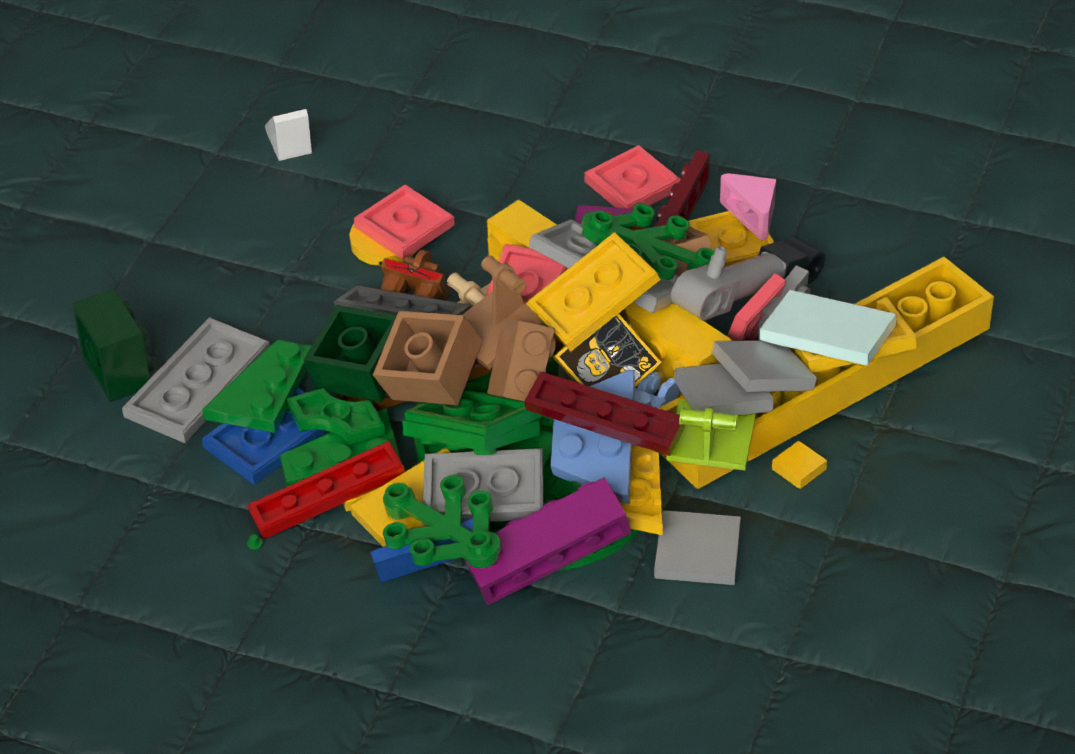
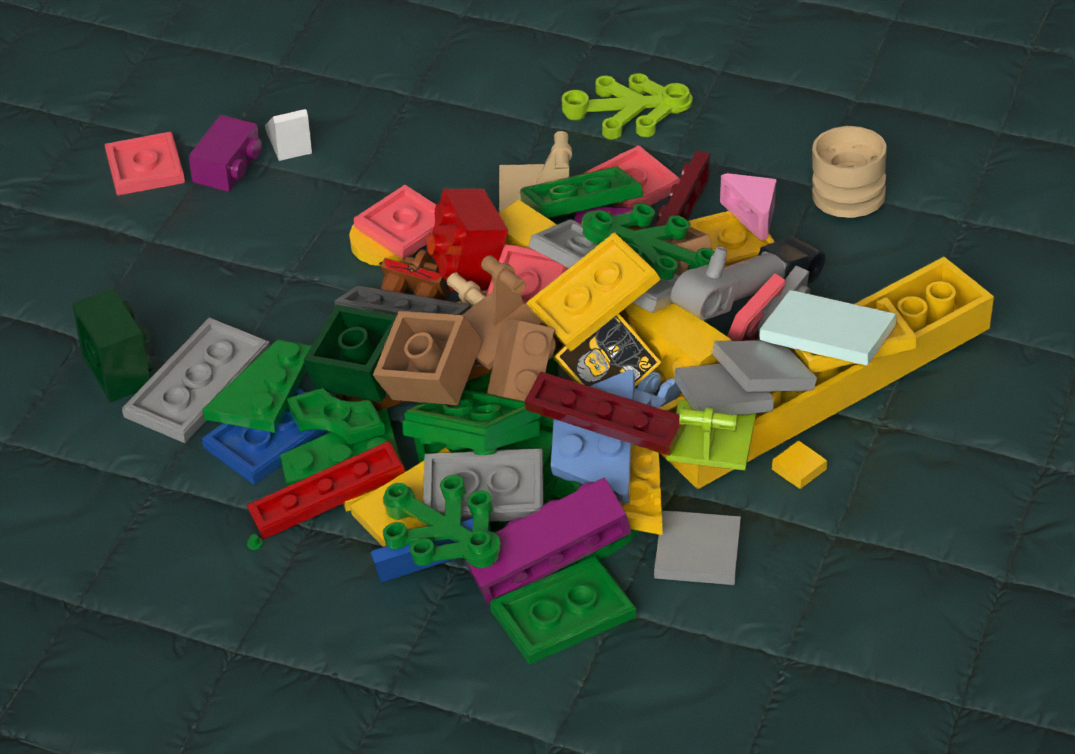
(144, 163): none -> coral tile
(225, 153): none -> magenta brick
(466, 233): none -> red brick
(515, 177): none -> tan plate
(562, 609): none -> green tile
(581, 192): none -> green tile
(666, 100): none -> lime plant
(849, 171): none -> tan wheel

